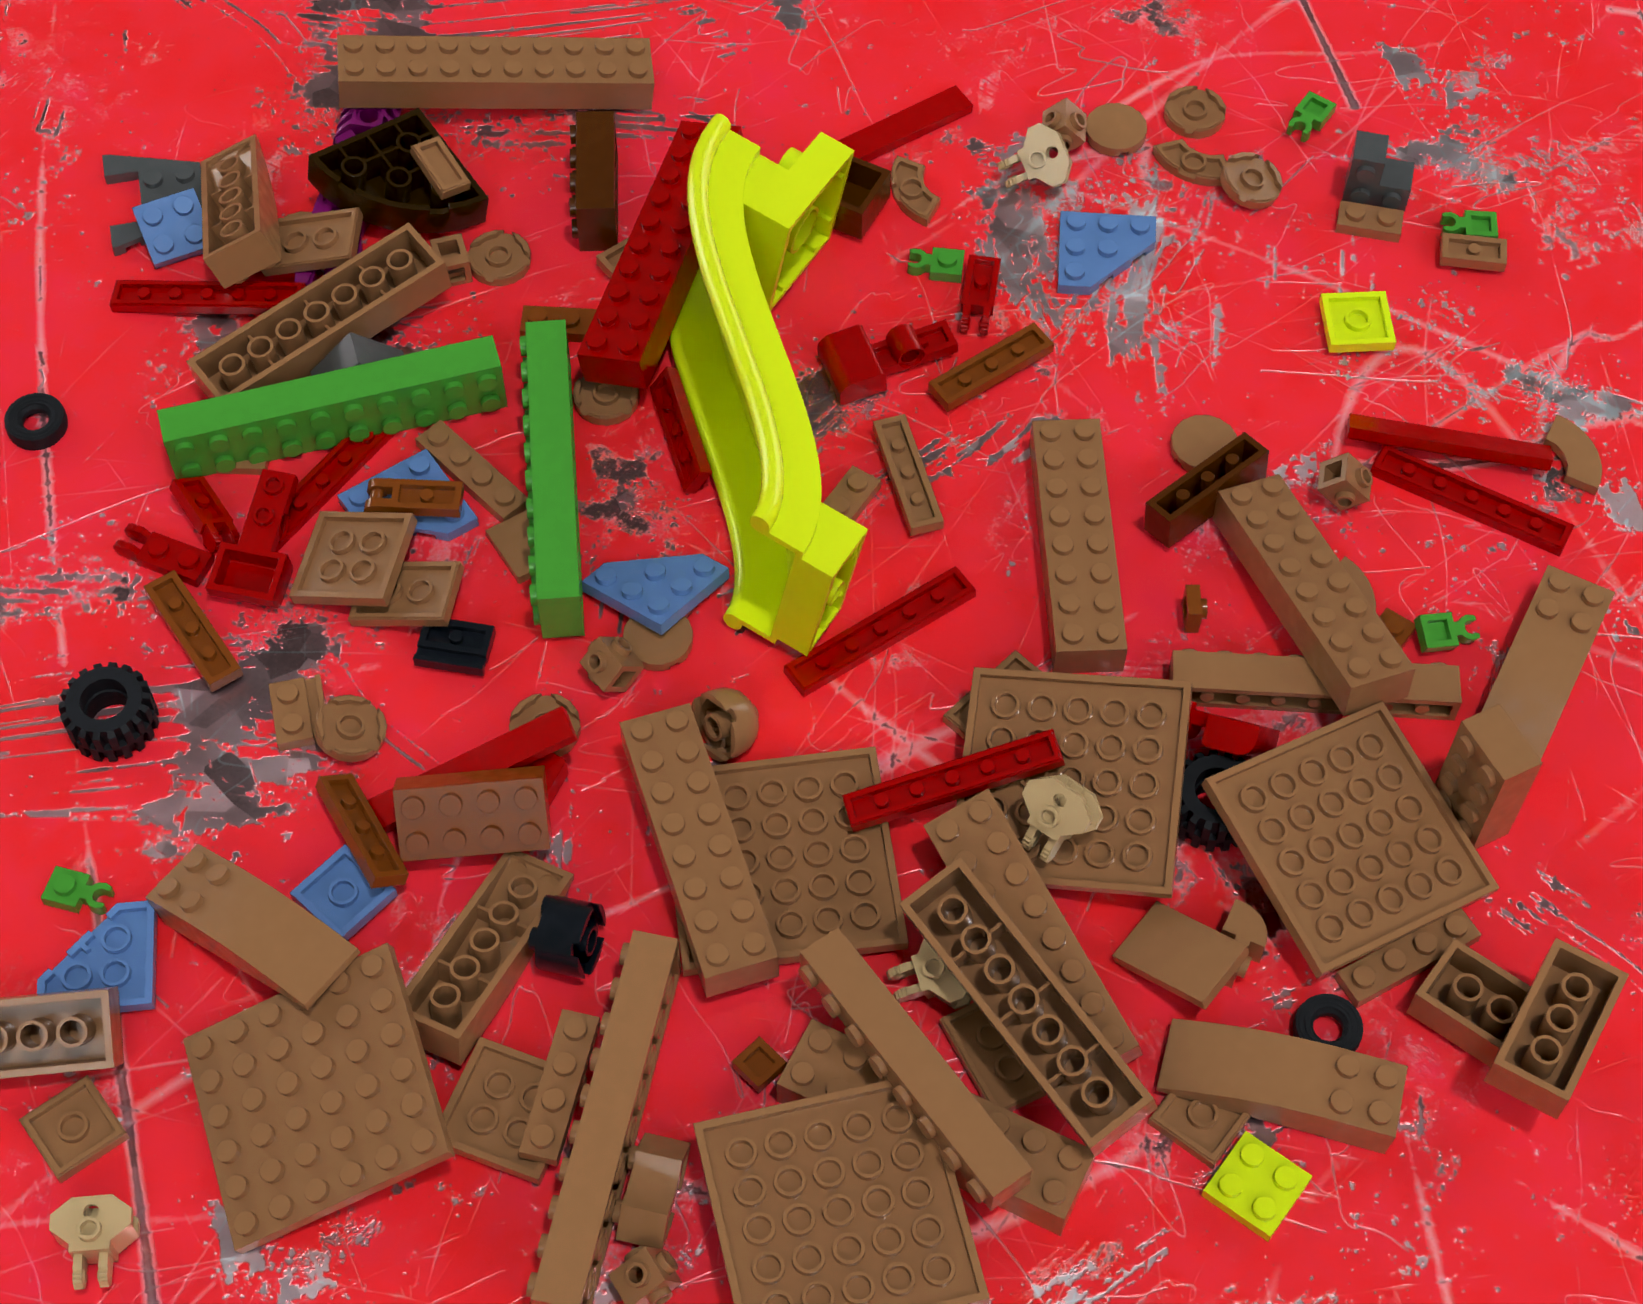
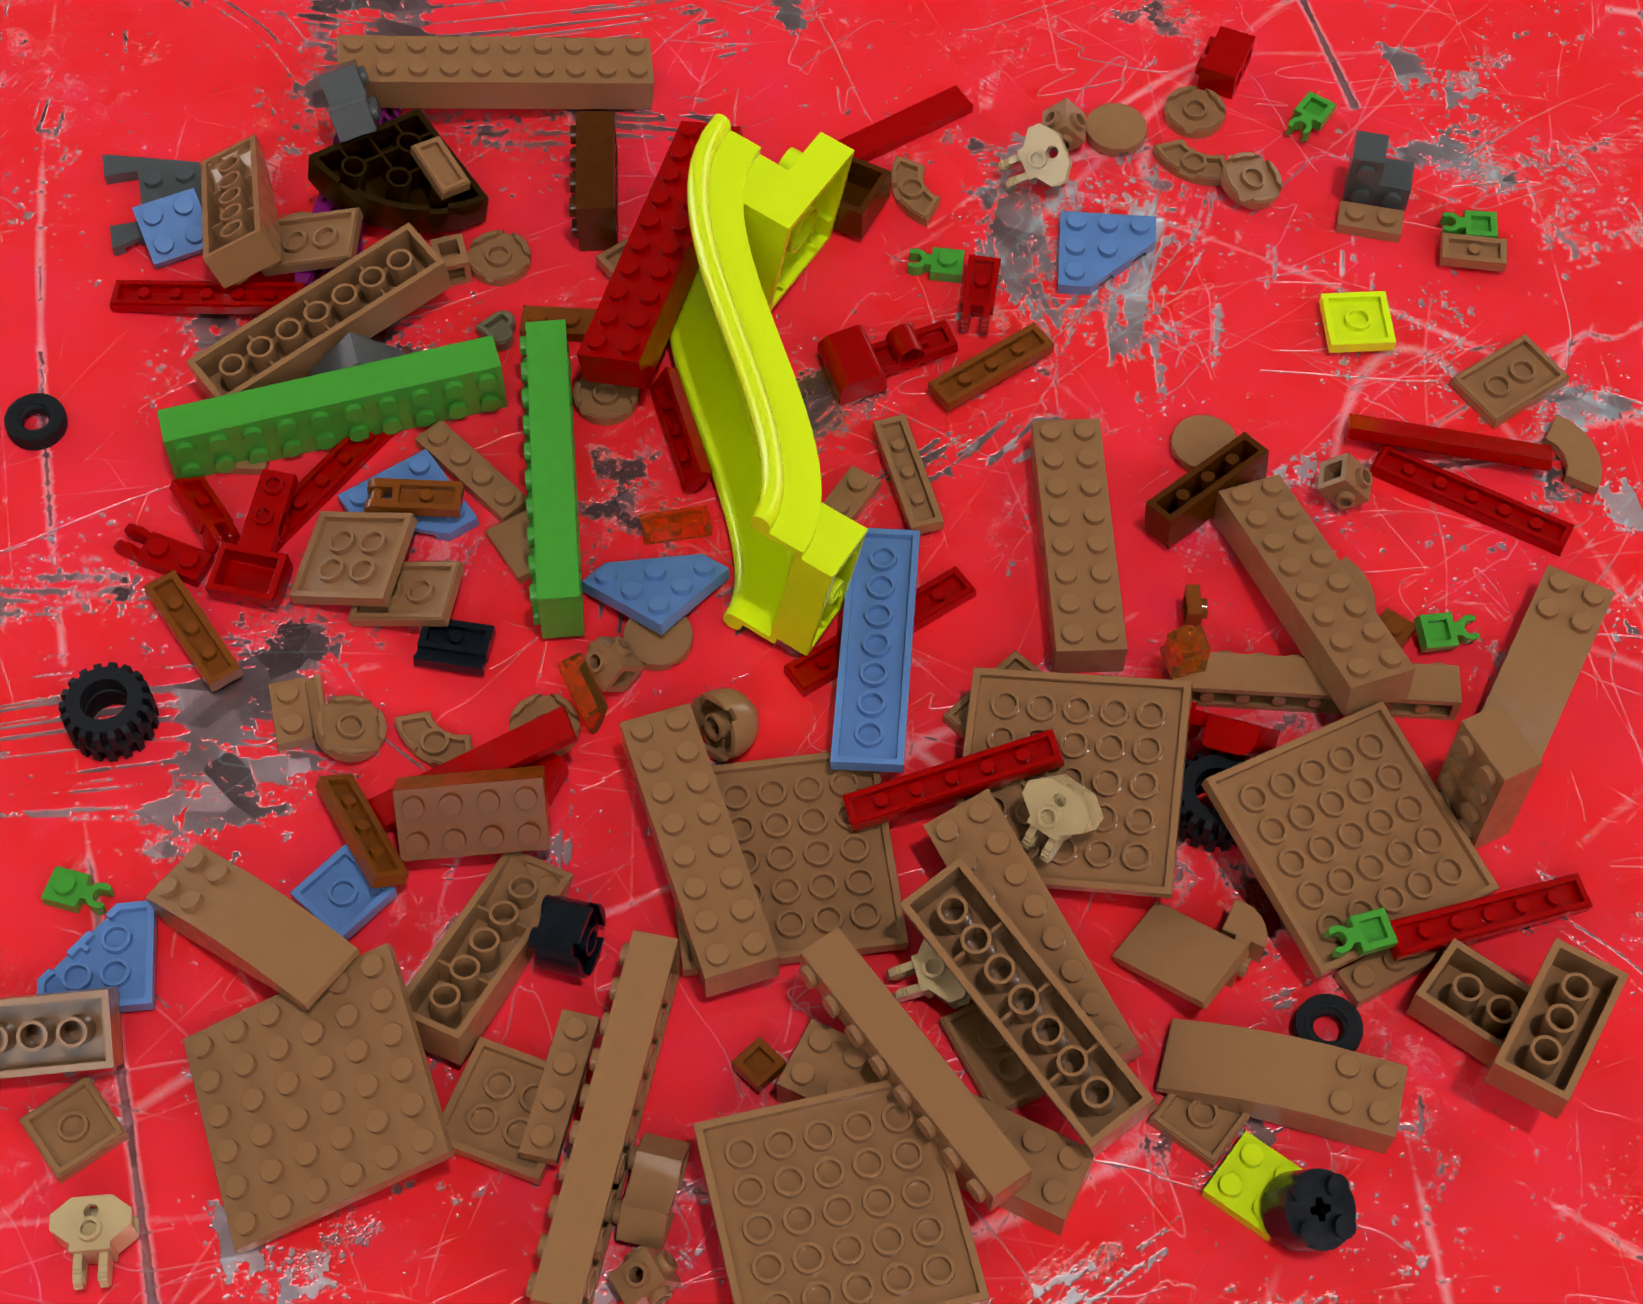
(350, 104): none -> dark grey brick
(428, 740): none -> medium nougat tile
(501, 326): none -> dark tan tile
(584, 691): none -> clear orange slope
(675, 524): none -> clear orange slope
(876, 654): none -> medium blue plate
(1182, 644): none -> clear orange brick
(1225, 61): none -> red brick
(1309, 1210): none -> black brick
(1366, 932): none -> bright green plate
(1489, 916): none -> red tile
(1509, 381): none -> medium nougat tile

